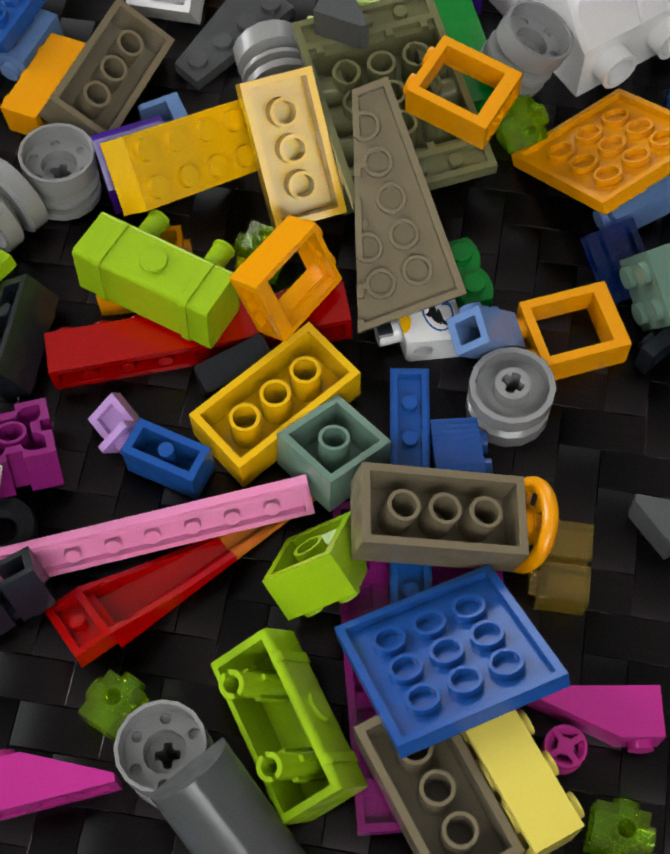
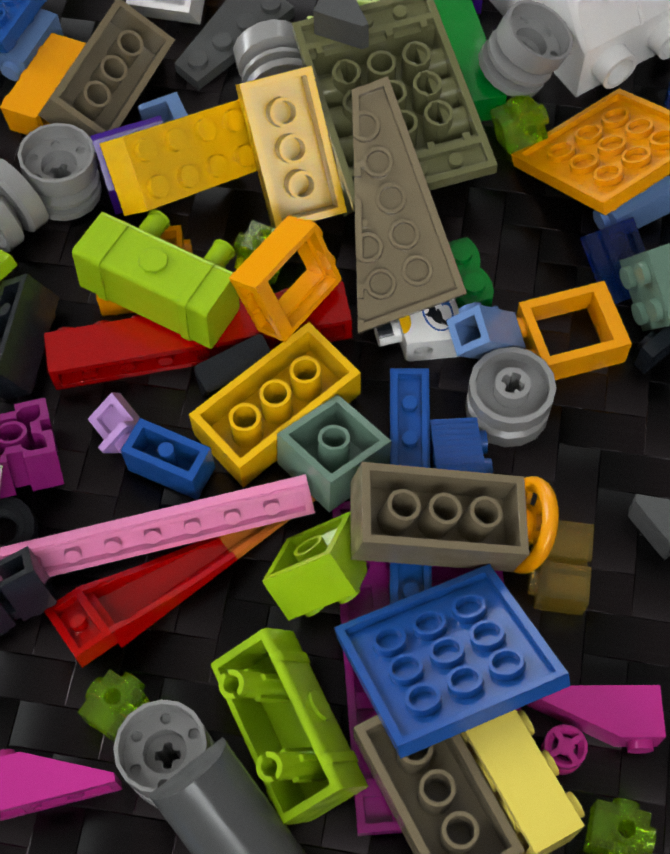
(451, 117): light orange window -> none

